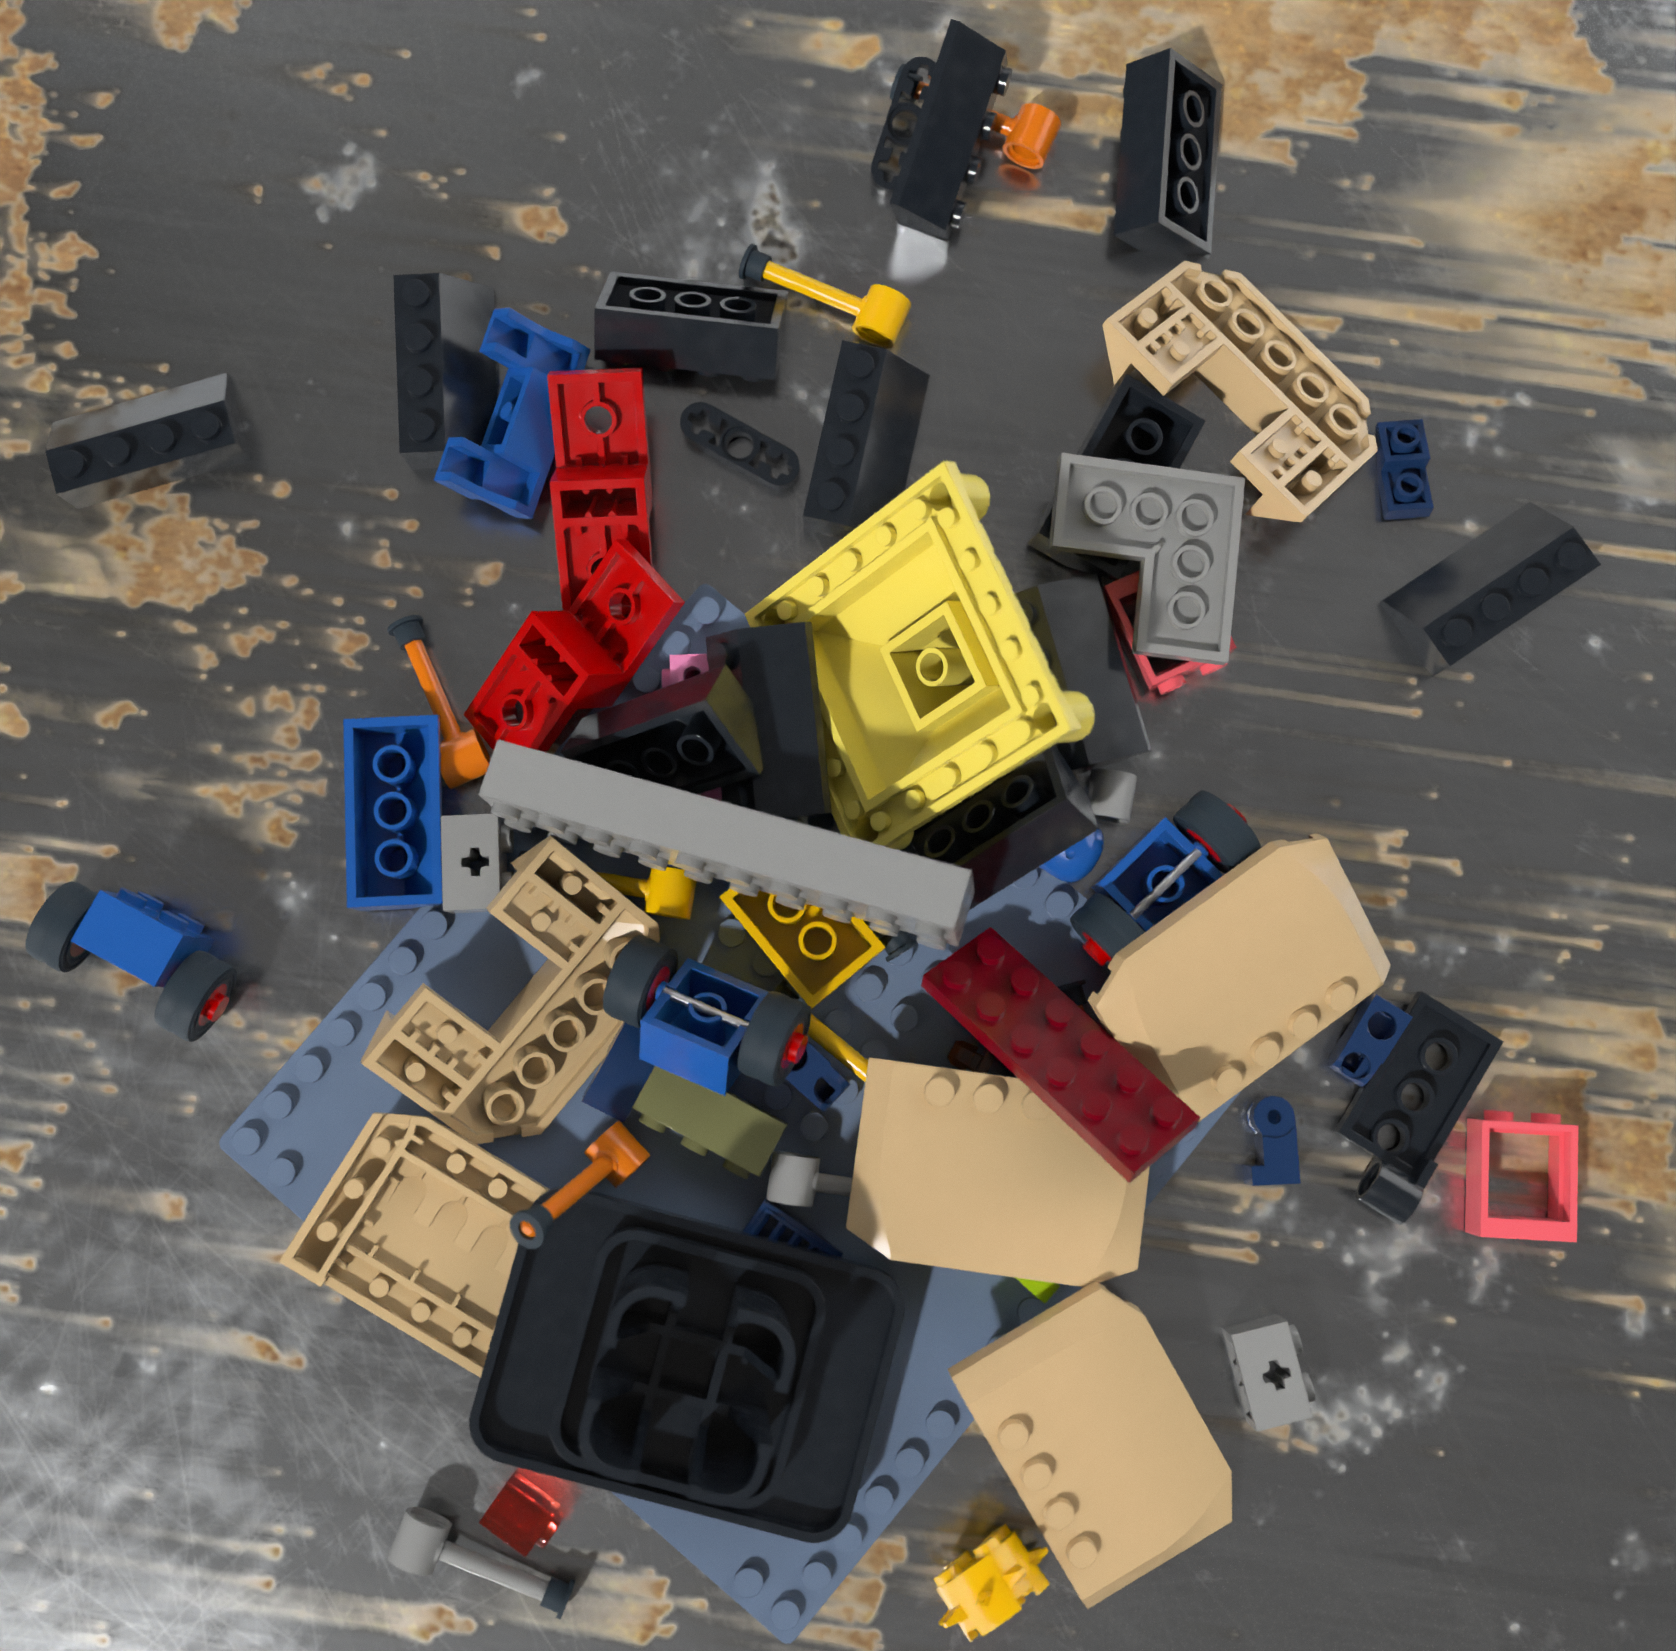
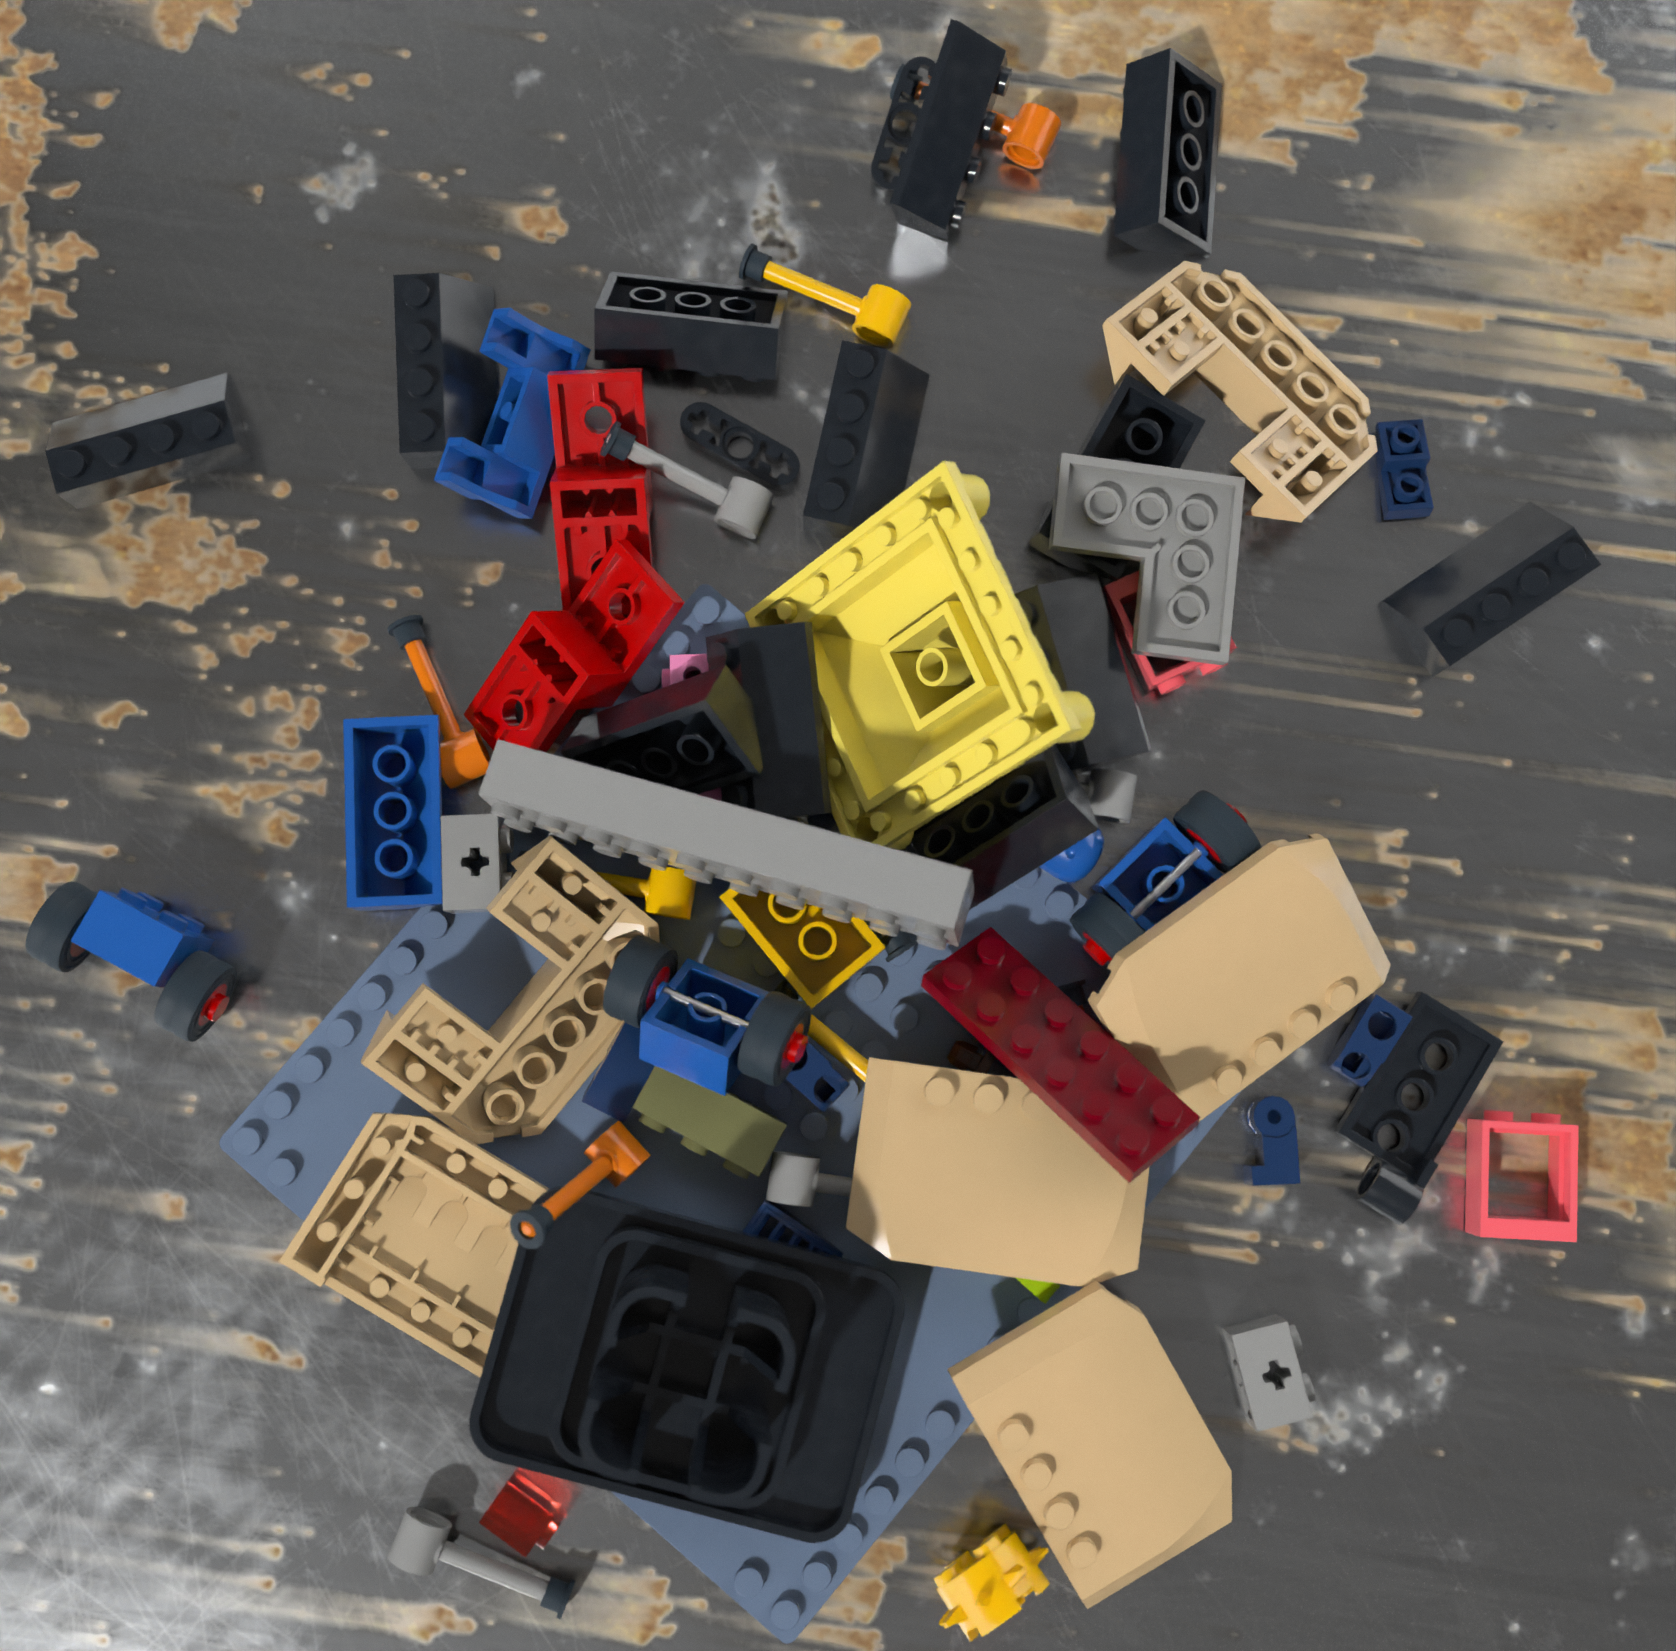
(740, 505): none -> light grey piece

